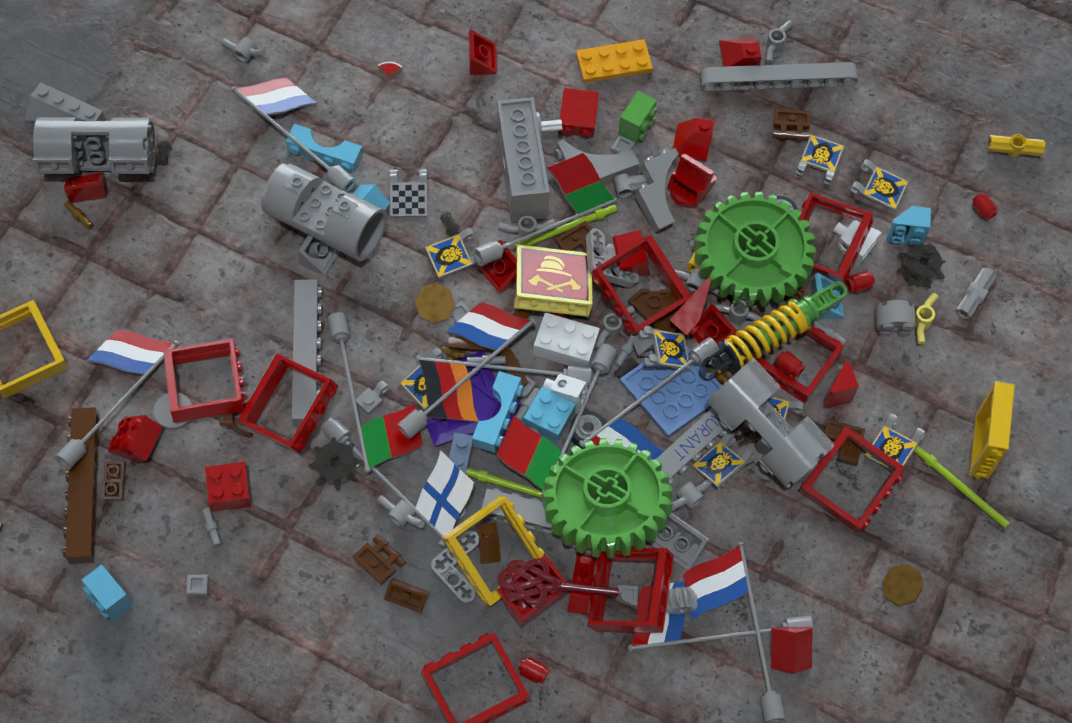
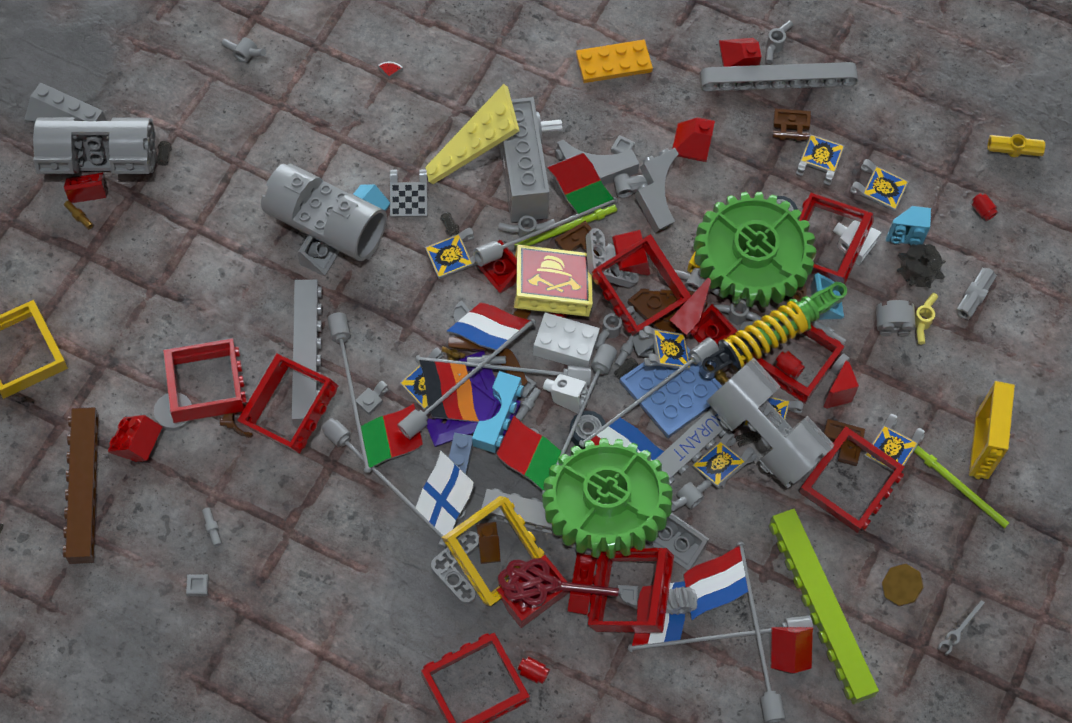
(106, 594): medium azure brick -> none
(113, 480): reddish brown slope -> none
(127, 353): flag -> none
(227, 486): red brick -> none
(283, 96): flag -> none
(335, 452): clear smoke brick -> none
(345, 155): medium azure arch -> none
(373, 563): reddish brown plate -> none
(401, 513): light grey piece -> none
(406, 595): reddish brown slope -> none
(434, 303): pearl gold piece -> none
(481, 55): red slope -> none
(484, 477): lime bar -> none
(485, 130): none -> light yellow wing
(549, 414): medium azure brick -> none
(578, 112): red brick -> none
(638, 117): bright green brick -> none
(690, 182): red piece -> none
(823, 606): none -> lime brick
(836, 368): none -> light grey tile
(860, 282): red brick -> none
(956, 633): none -> light grey flag

